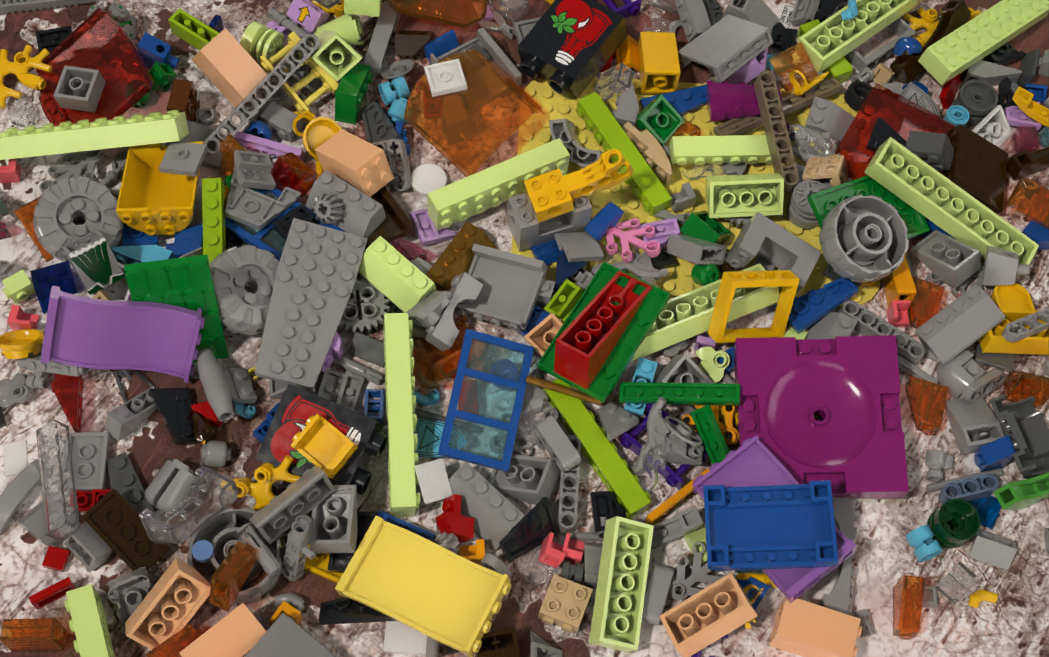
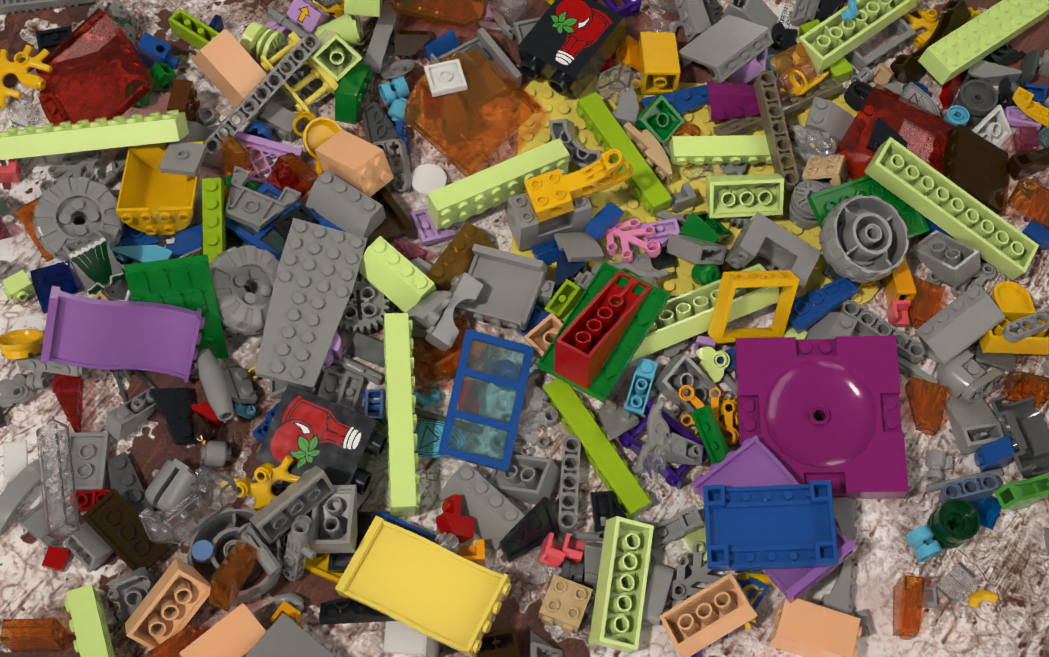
(20, 320): coral panel -> none
(51, 593): red tile -> none
(79, 88): light grey brick -> none
(254, 170): light grey slope -> none
(323, 445): yellow panel -> none
(328, 208): light grey gear -> none
(433, 481): white sticker -> none
(493, 563): light grey beam -> none
(557, 443): light grey beam -> none
(561, 389): pearl gold bar -> none
(672, 502): light orange tile -> none
(680, 393): green tile -> none
(683, 431): light grey wheel -> none
(907, 44): blue hair -> none
(931, 148): dark grey hinge -> none
(993, 549): light grey panel -> none
(1002, 267): light grey torso -> none

